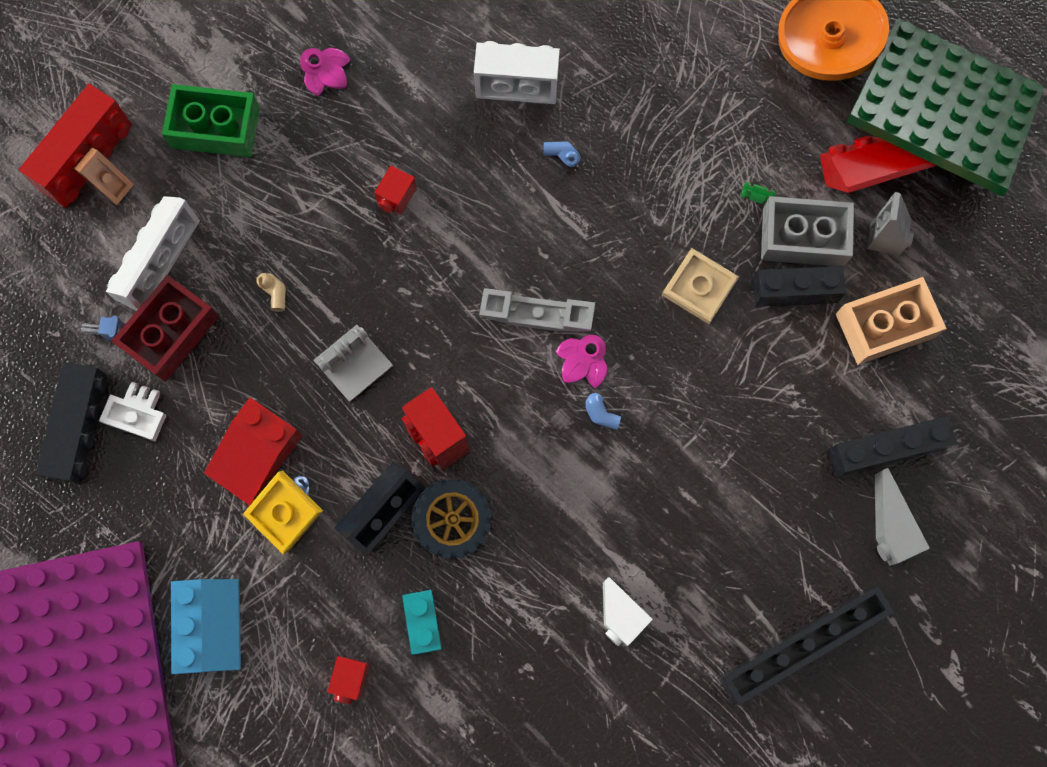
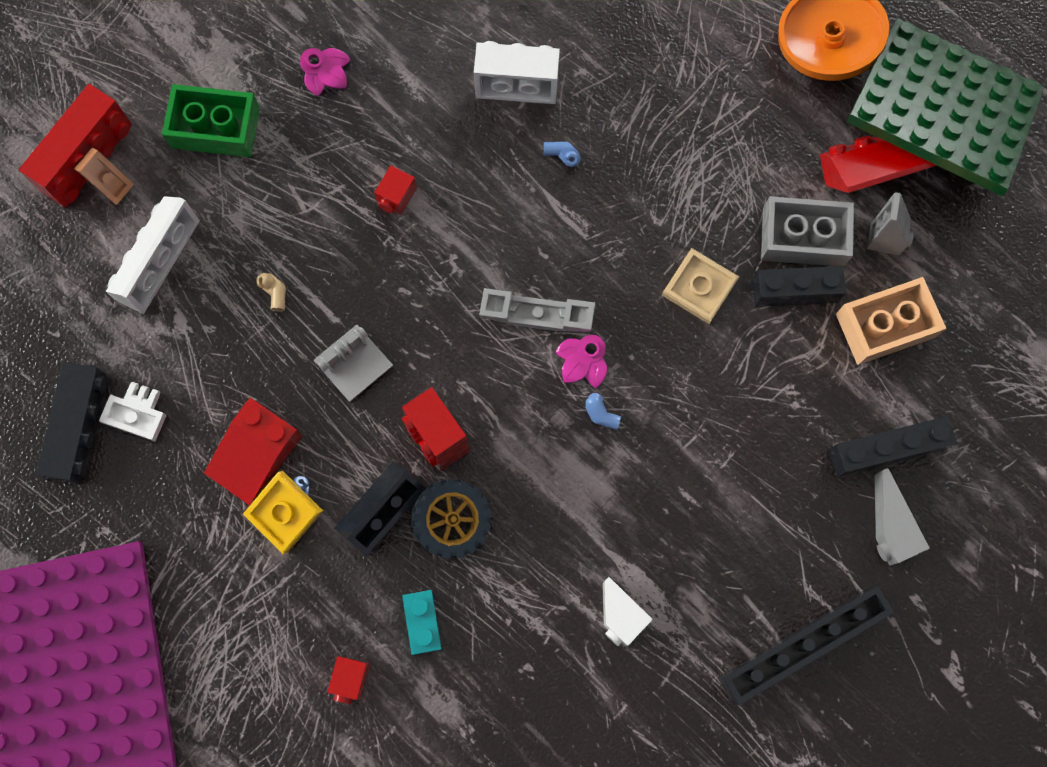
(107, 329): medium blue piece -> none
(166, 328): dark red brick -> none
(205, 626): dark azure slope -> none
(757, 193): green piece -> none

